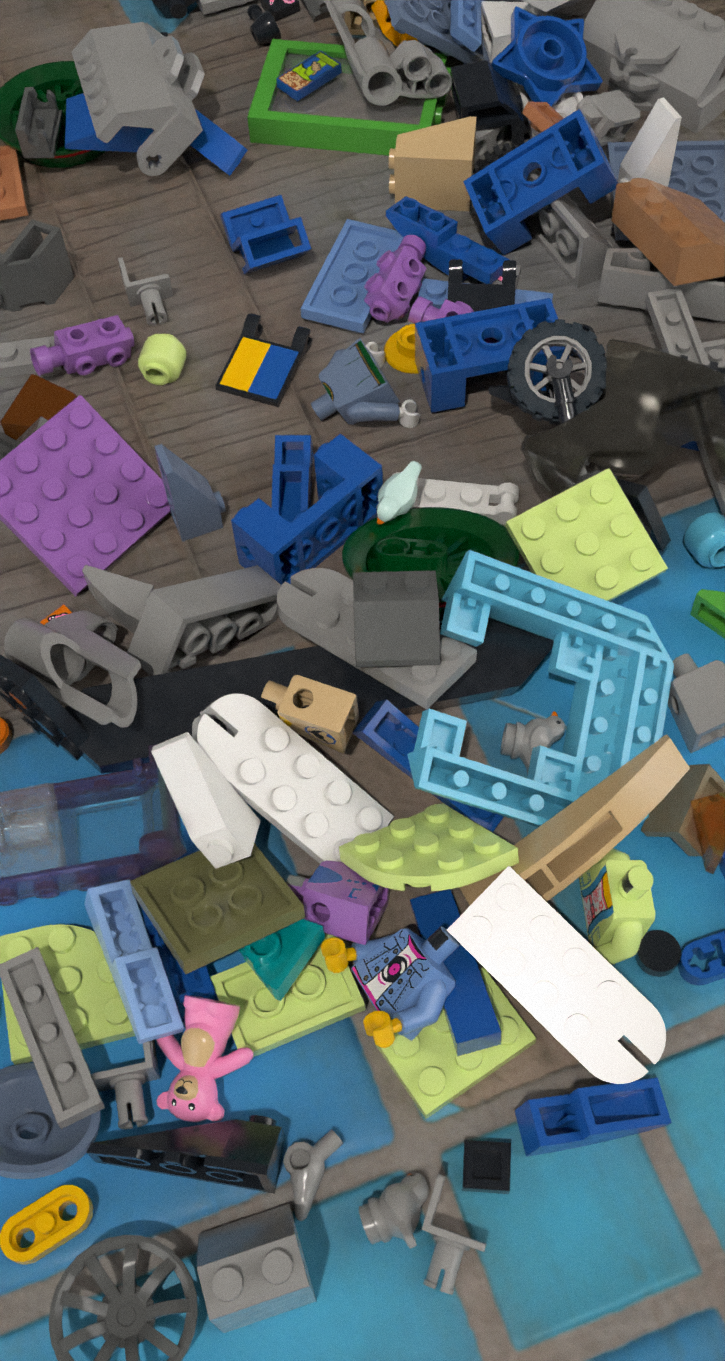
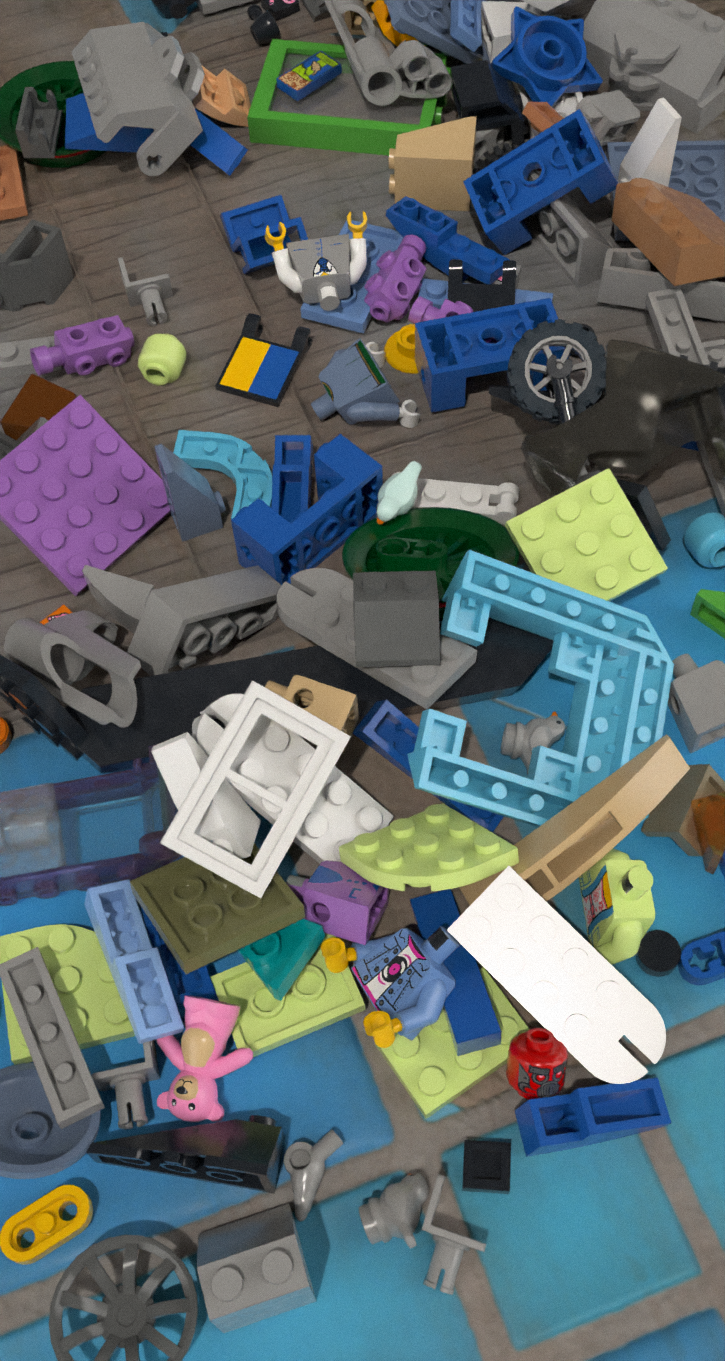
(223, 98): none -> light nougat slope
(230, 457): none -> medium azure plate
(293, 809): none -> white door
(321, 266): none -> torso
(536, 1064): none -> red head

